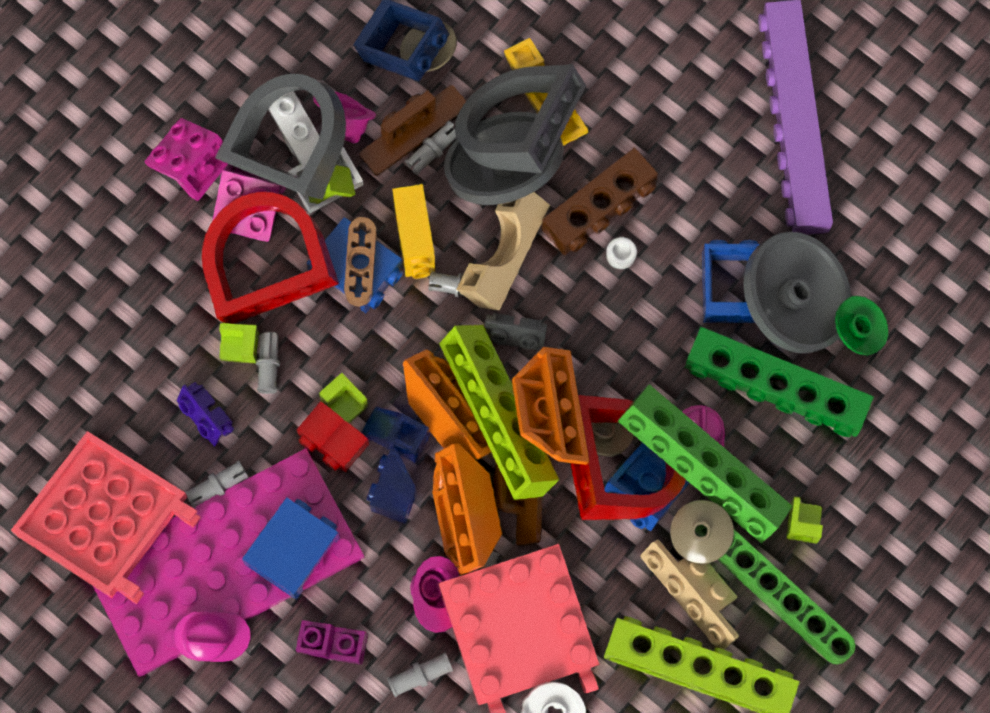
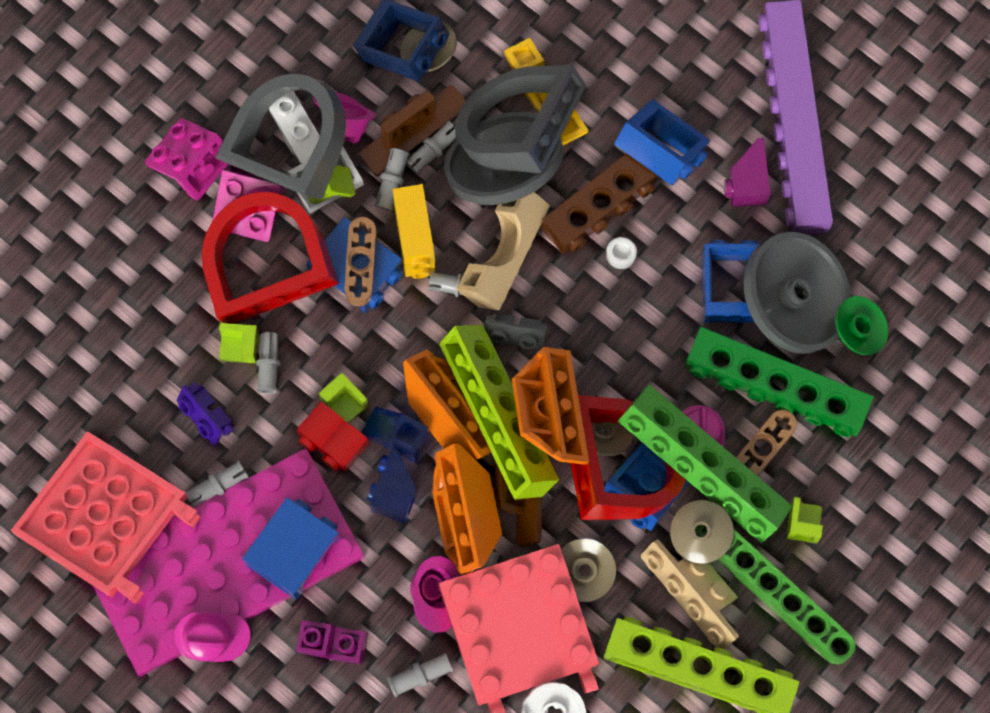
(391, 178): none -> light grey pin
(602, 568): none -> dark tan dish
(655, 154): none -> blue window
(749, 178): none -> magenta slope
(770, 426): none -> medium nougat beam

